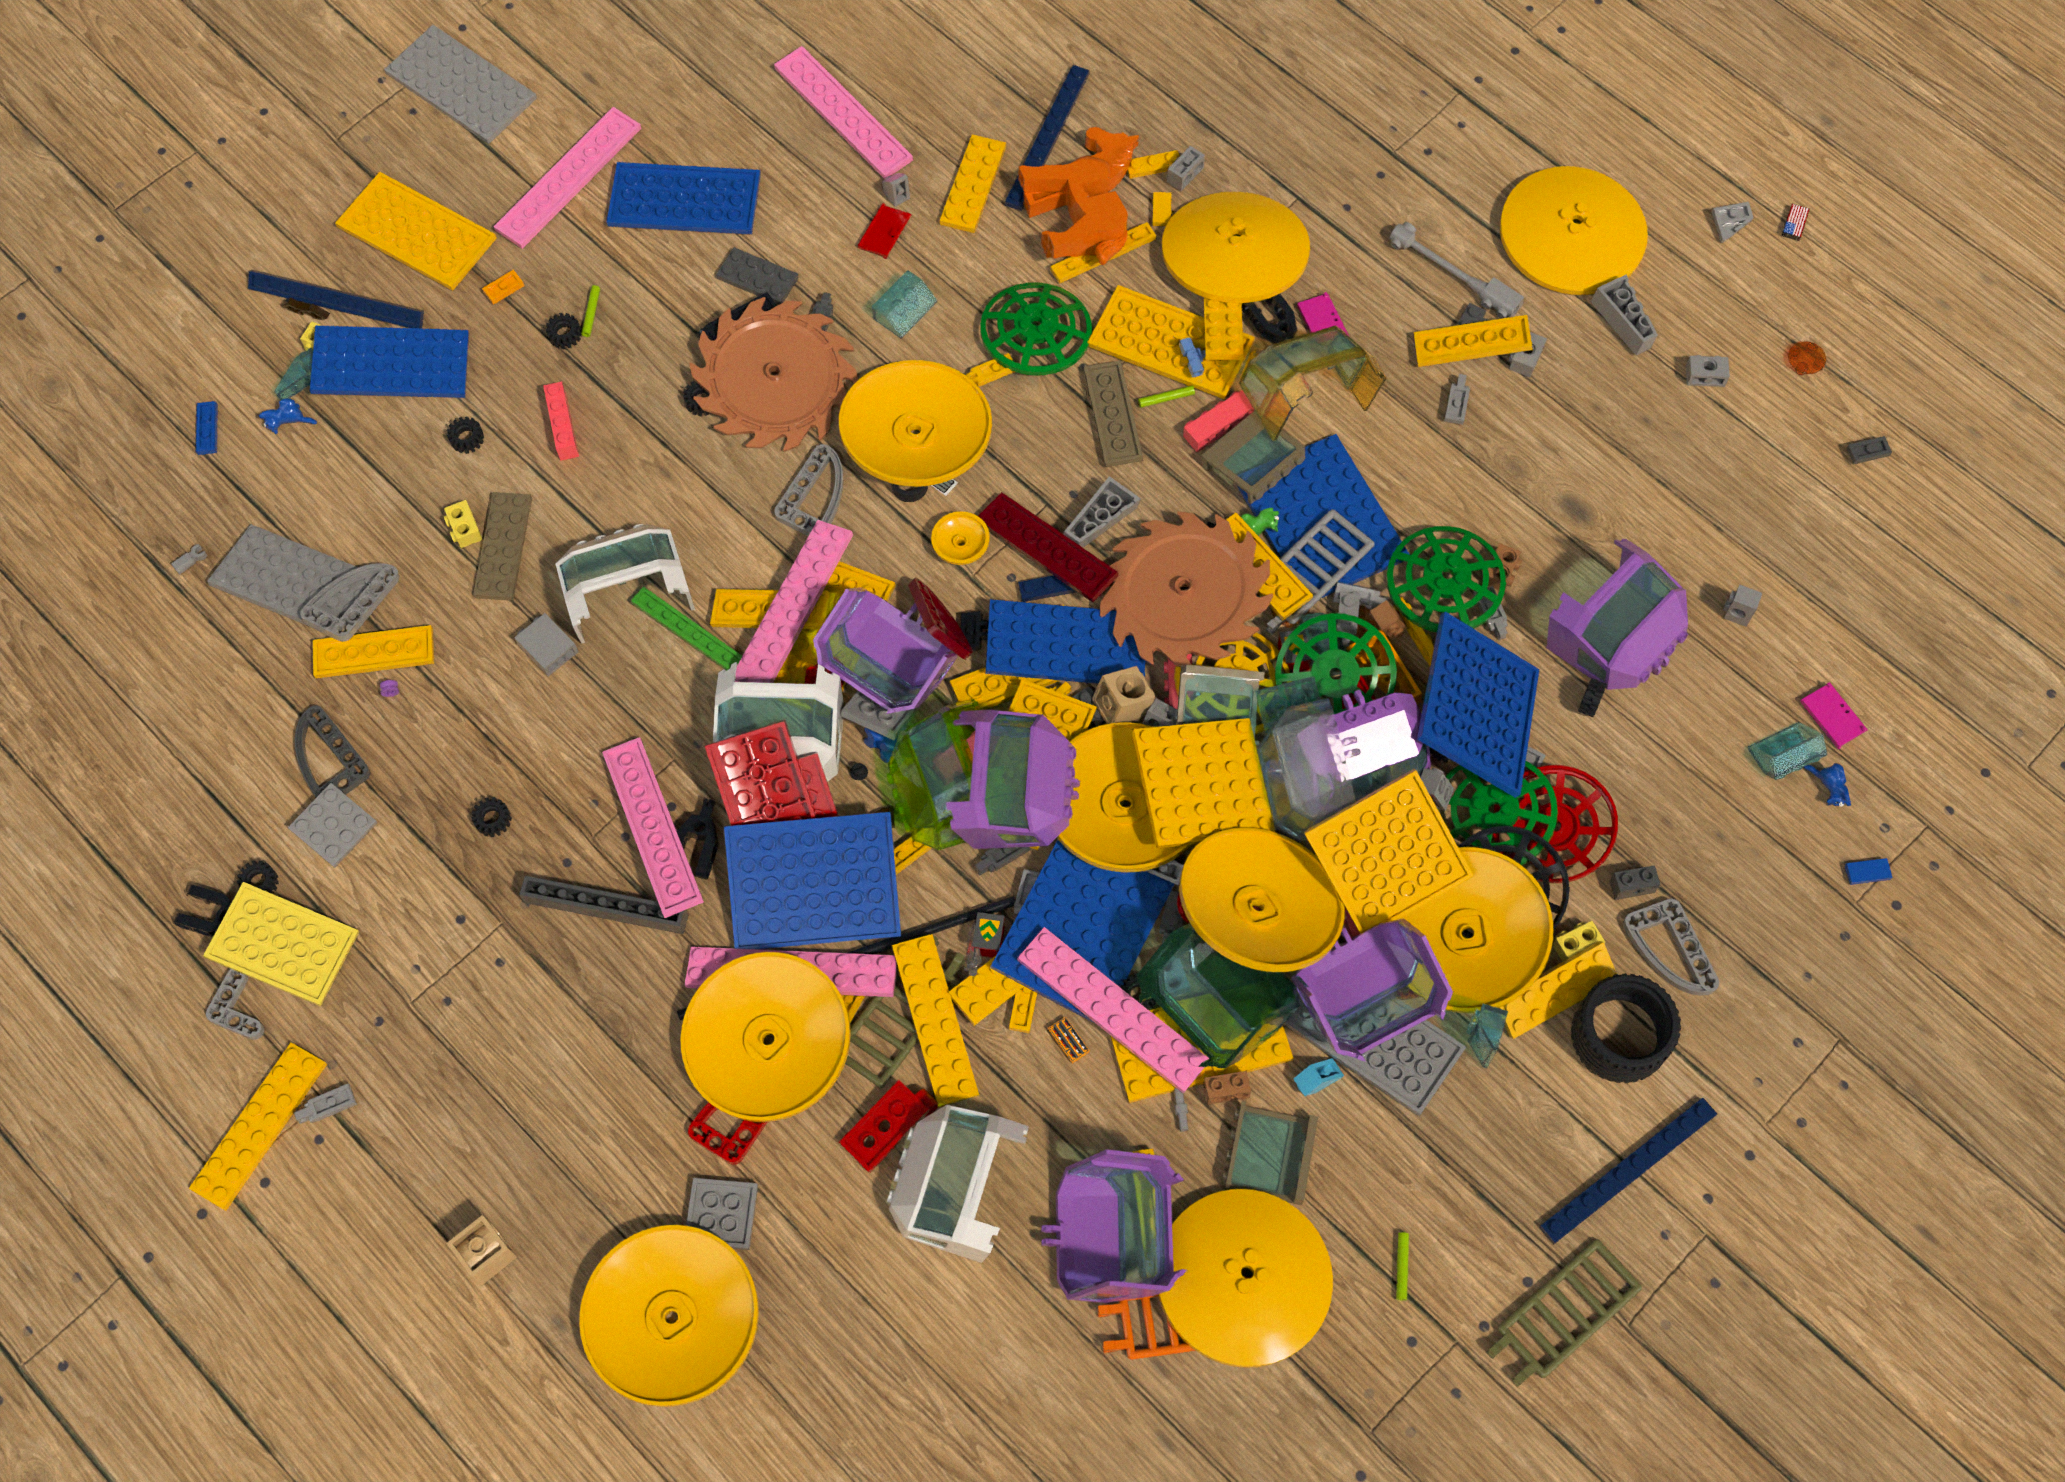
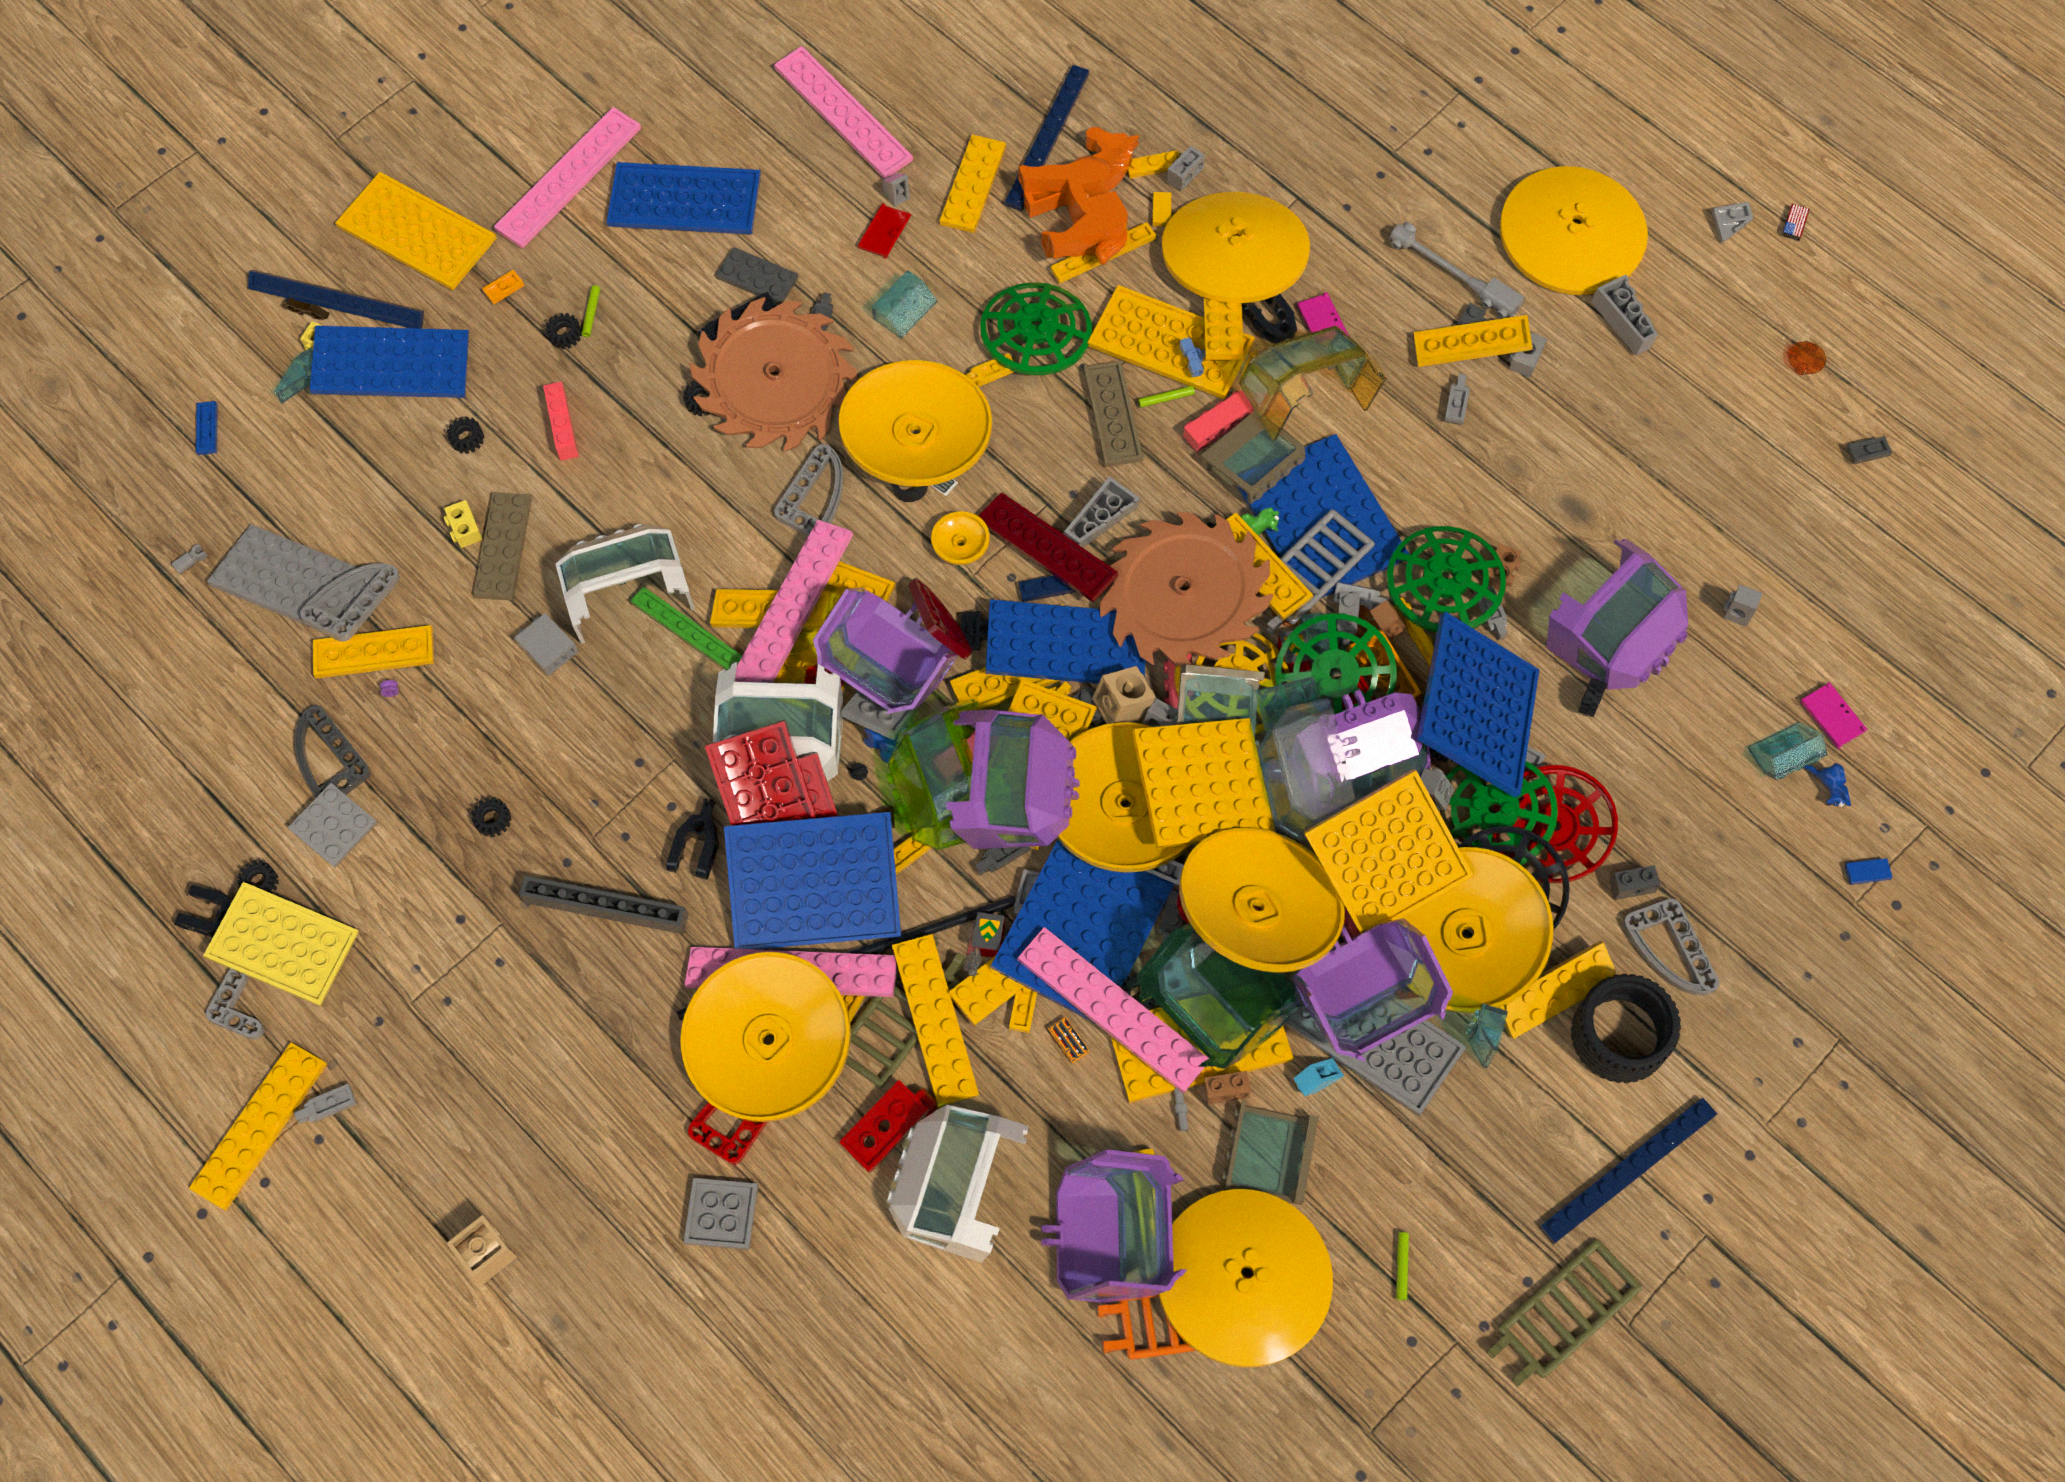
(286, 413): blue animal -> none
(460, 84): light grey plate -> none
(628, 1308): yellow dish -> none
(652, 827): bright pink plate -> none
(1576, 940): light yellow brick -> none
(1716, 375): light grey brick -> none

